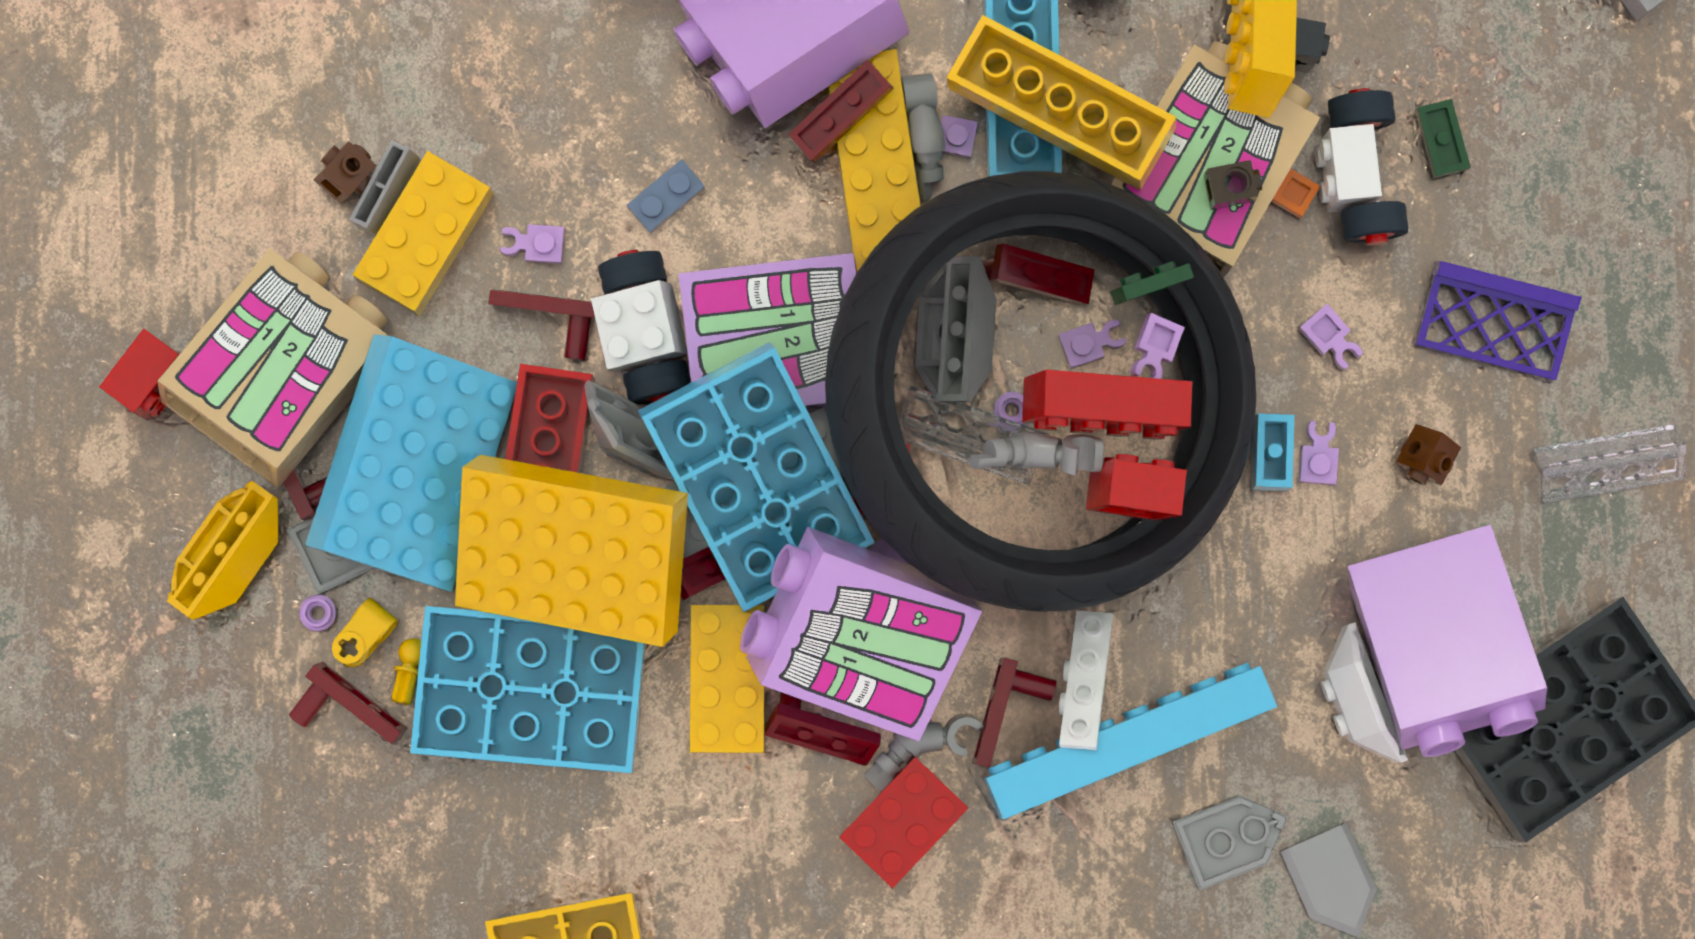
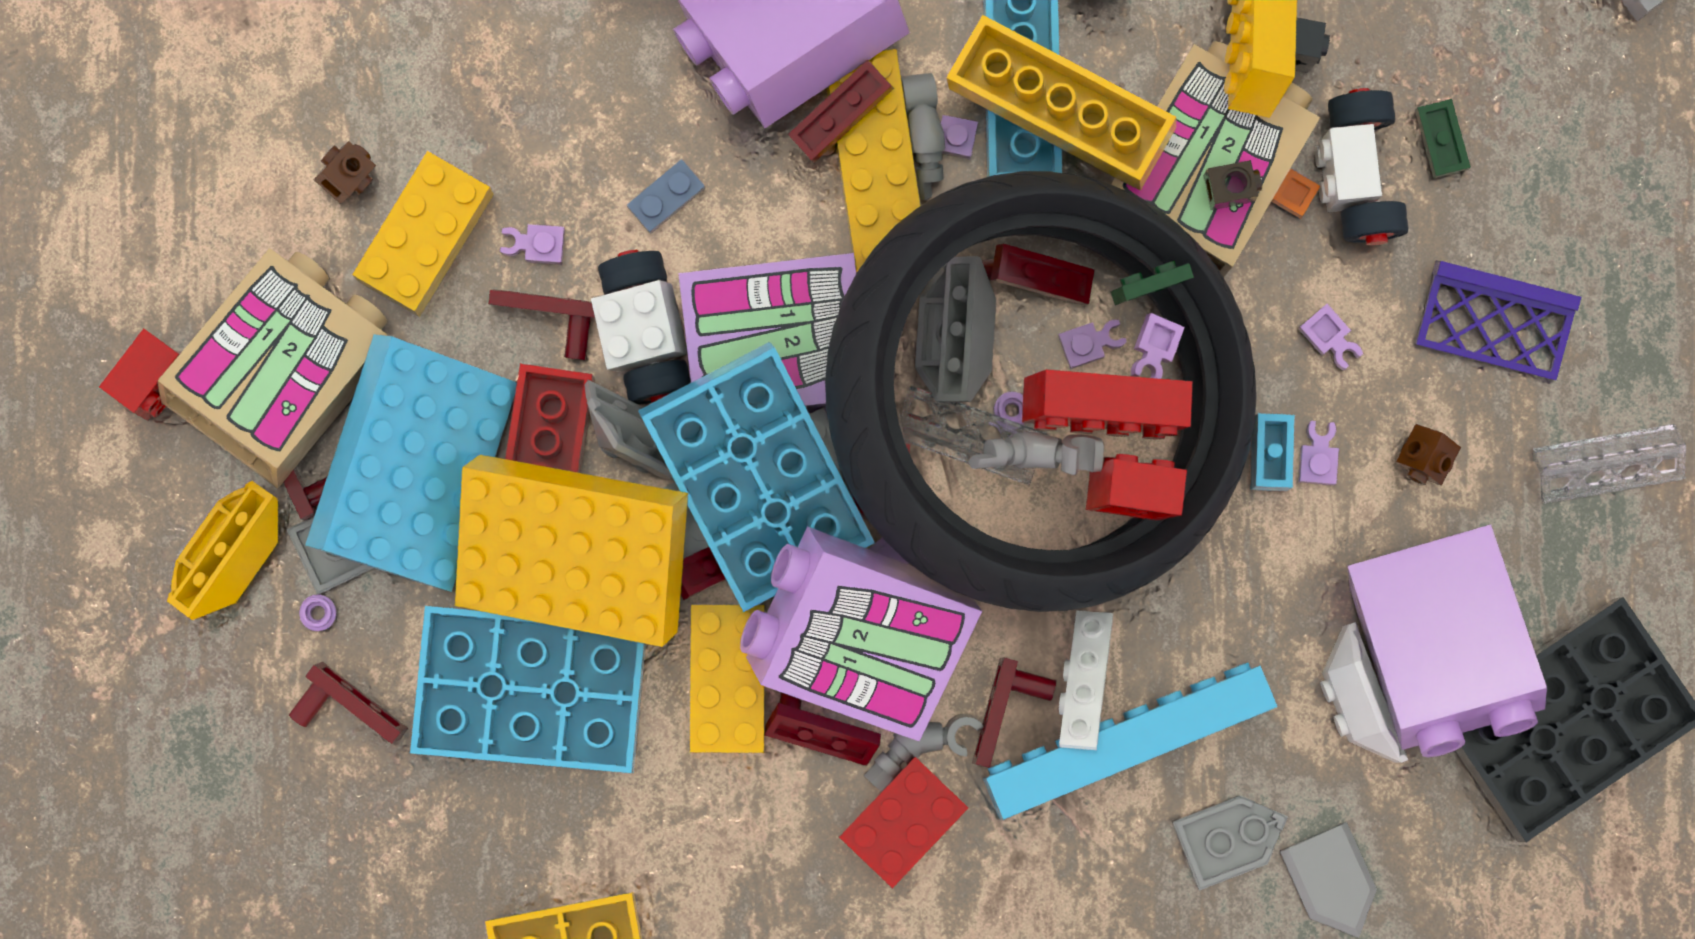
(368, 627): yellow piece -> none
(384, 187): light grey piece -> none
(406, 674): yellow axle -> none

